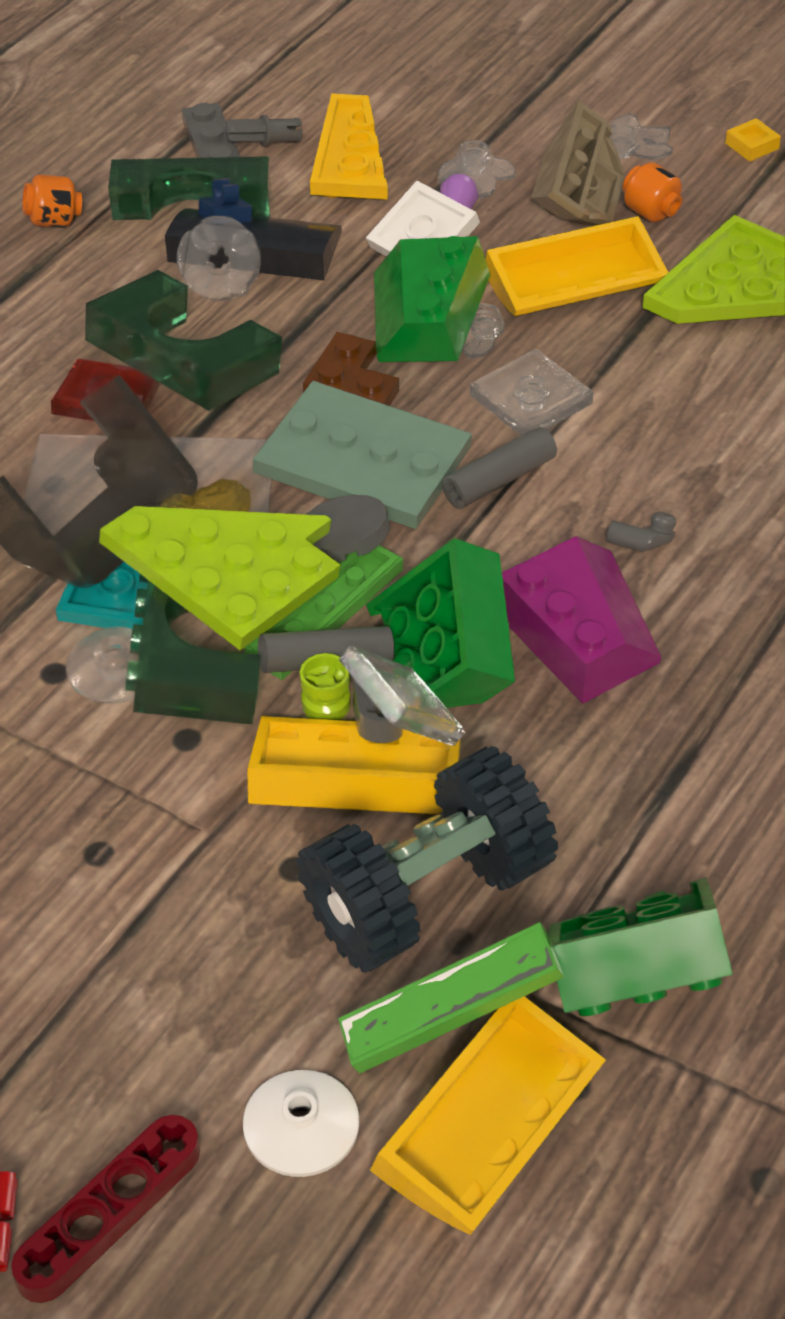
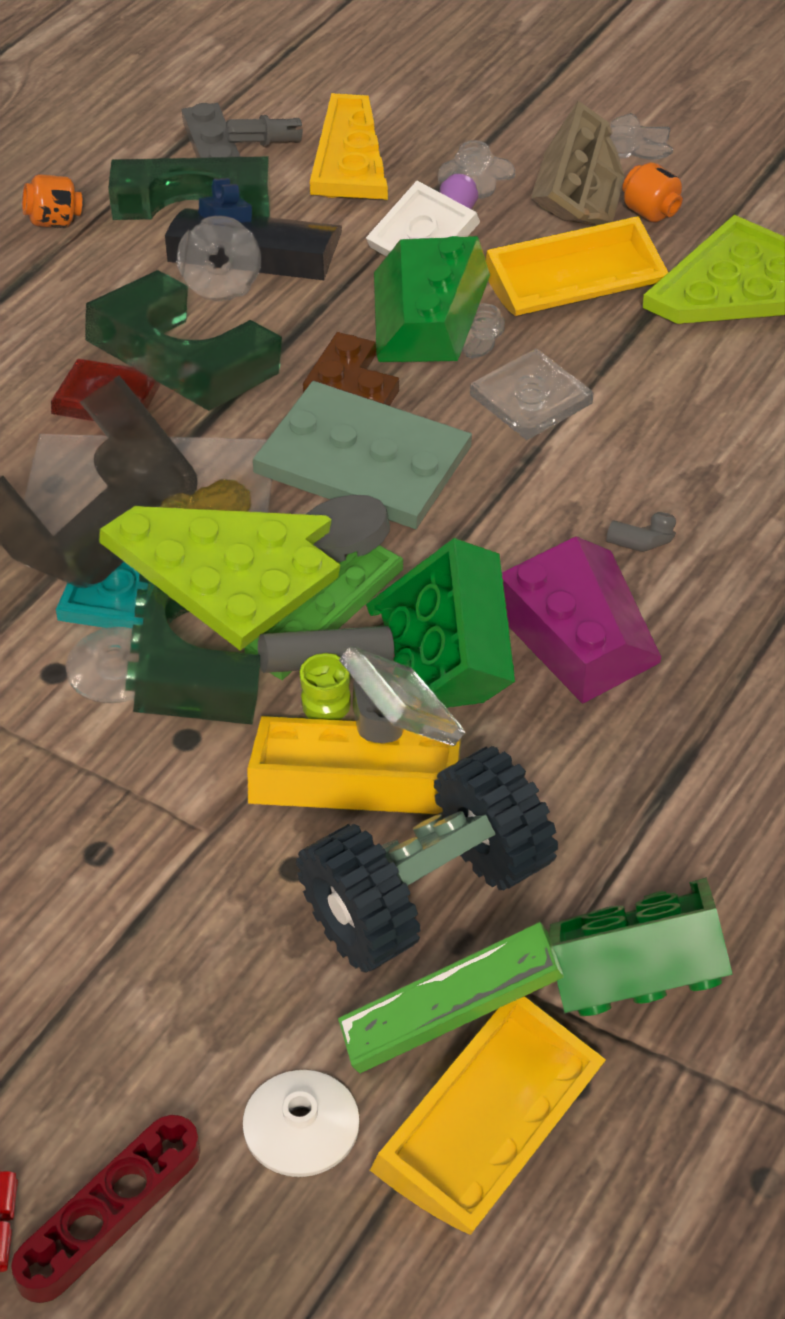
(499, 467): dark grey piece -> none
(753, 139): yellow tile -> none

